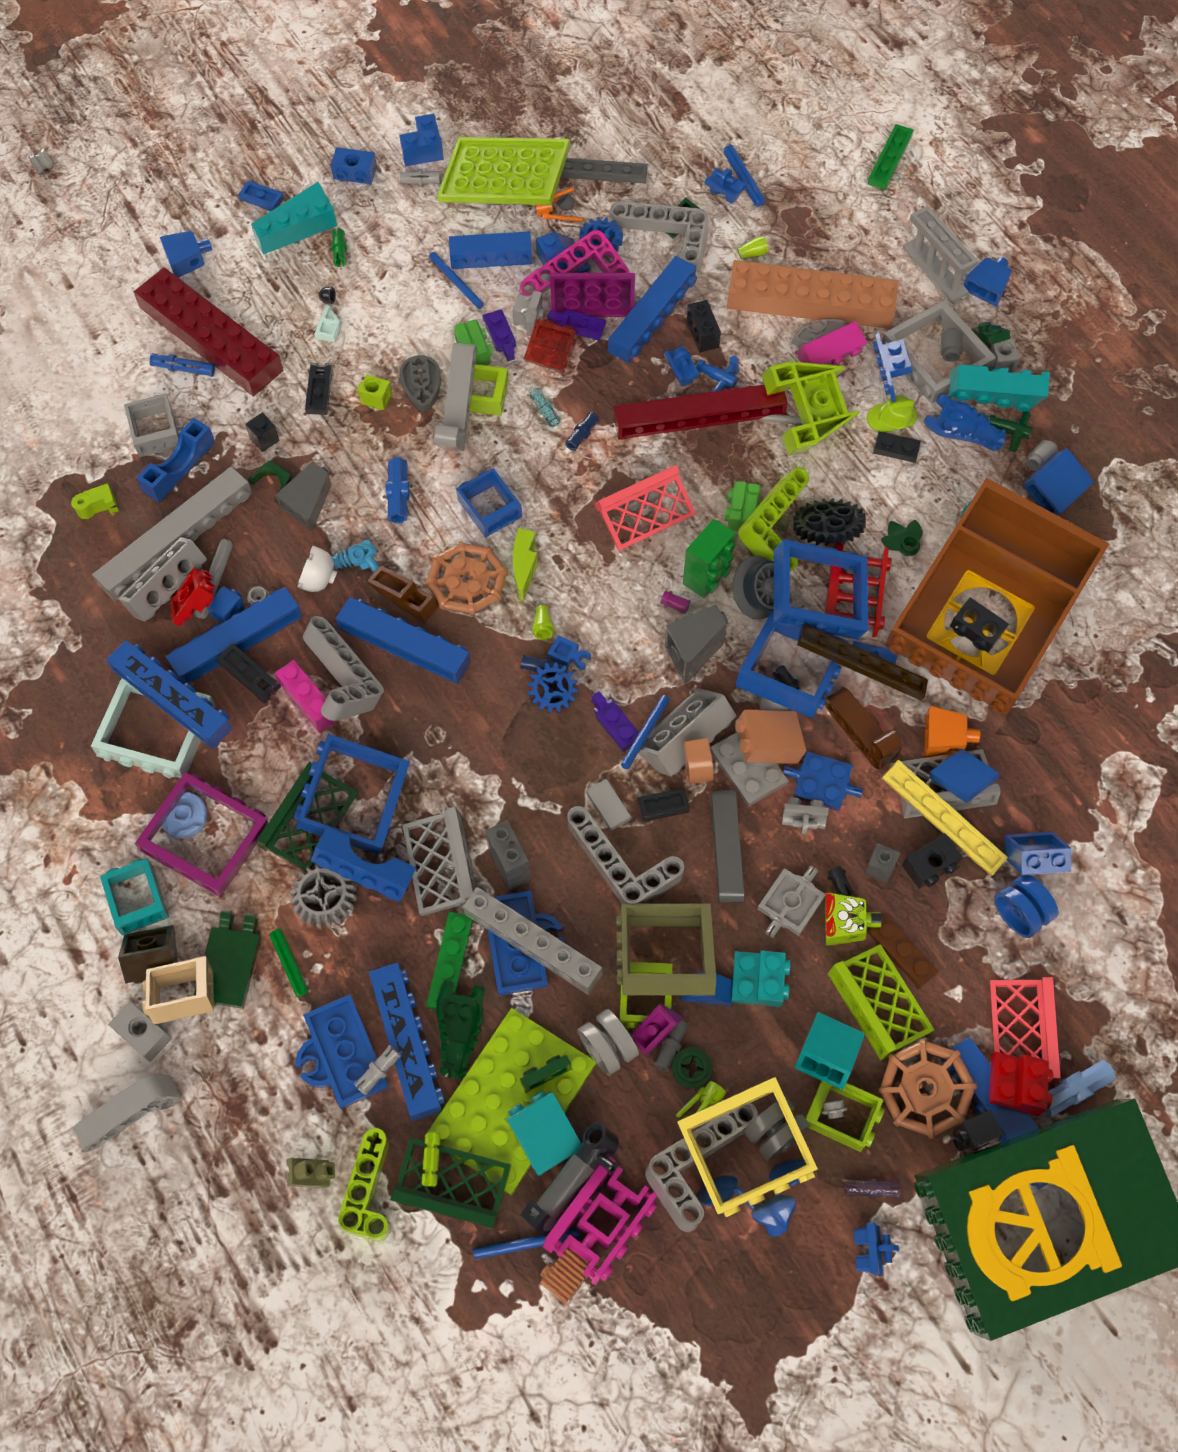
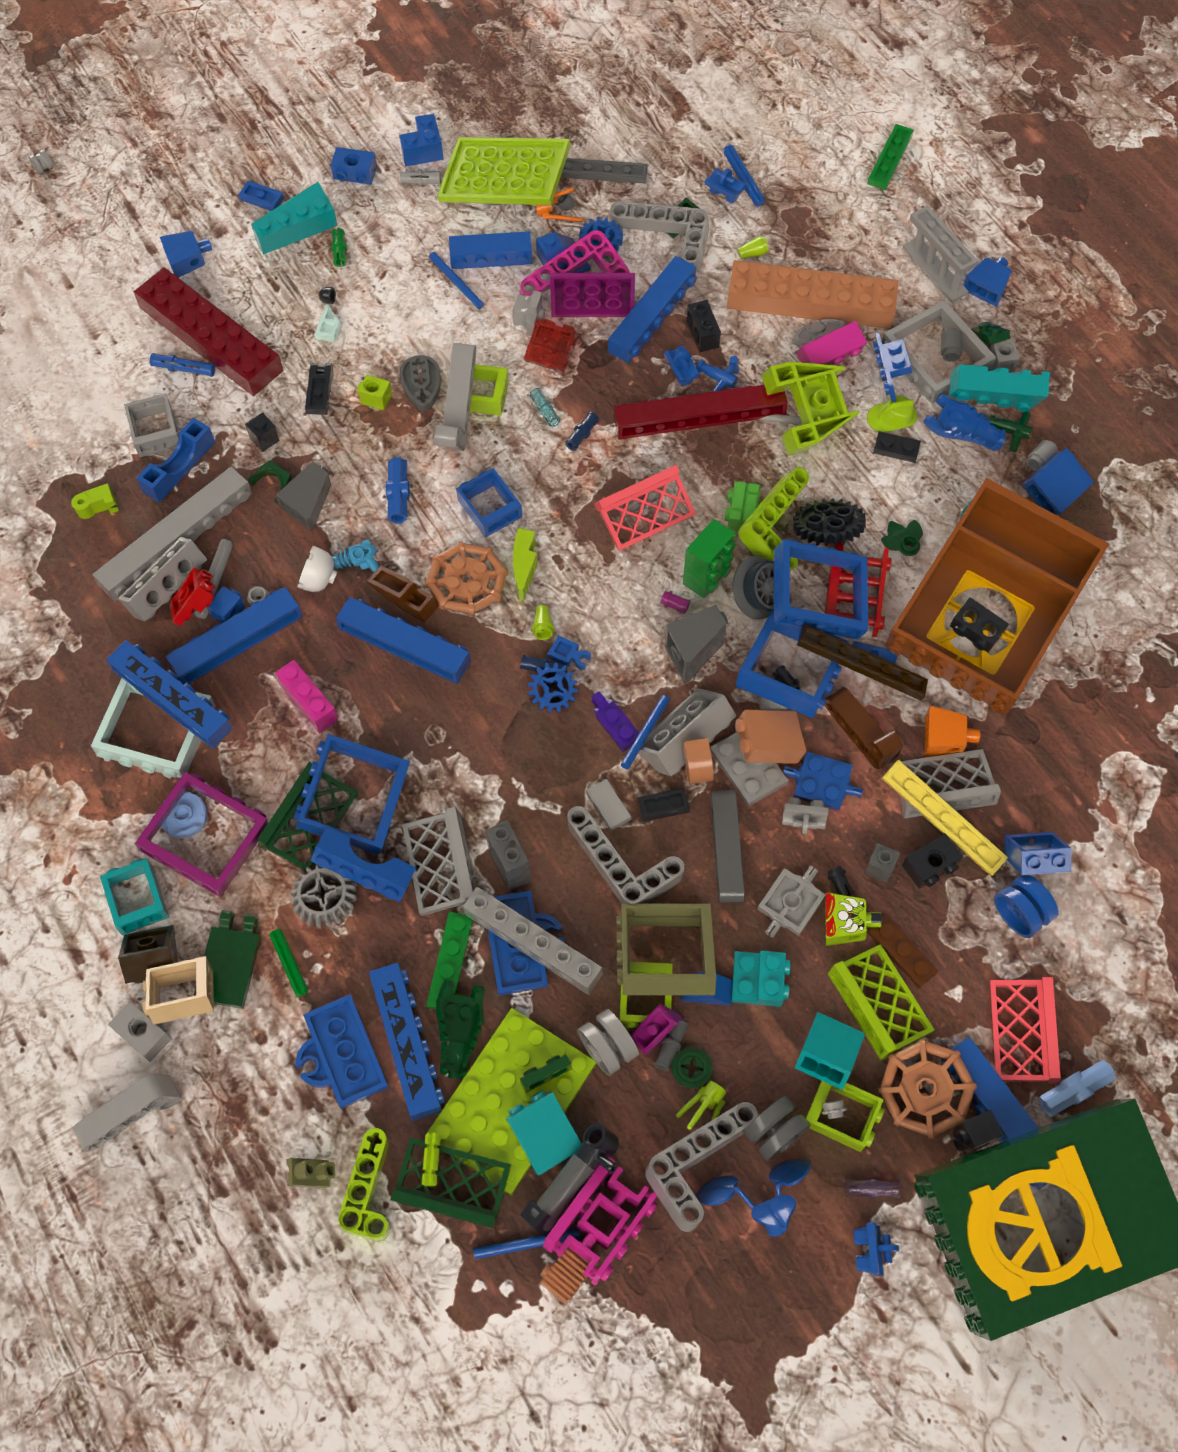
(248, 673): black plate -> none
(359, 687): light grey beam -> none
(377, 1070): light grey pin -> none
(473, 334): bright green brick -> none
(500, 333): dark purple hinge -> none
(584, 324): dark purple hinge -> none
(756, 1195): light yellow window -> none
(964, 775): blue tile -> none
(1020, 1083): red plate -> none

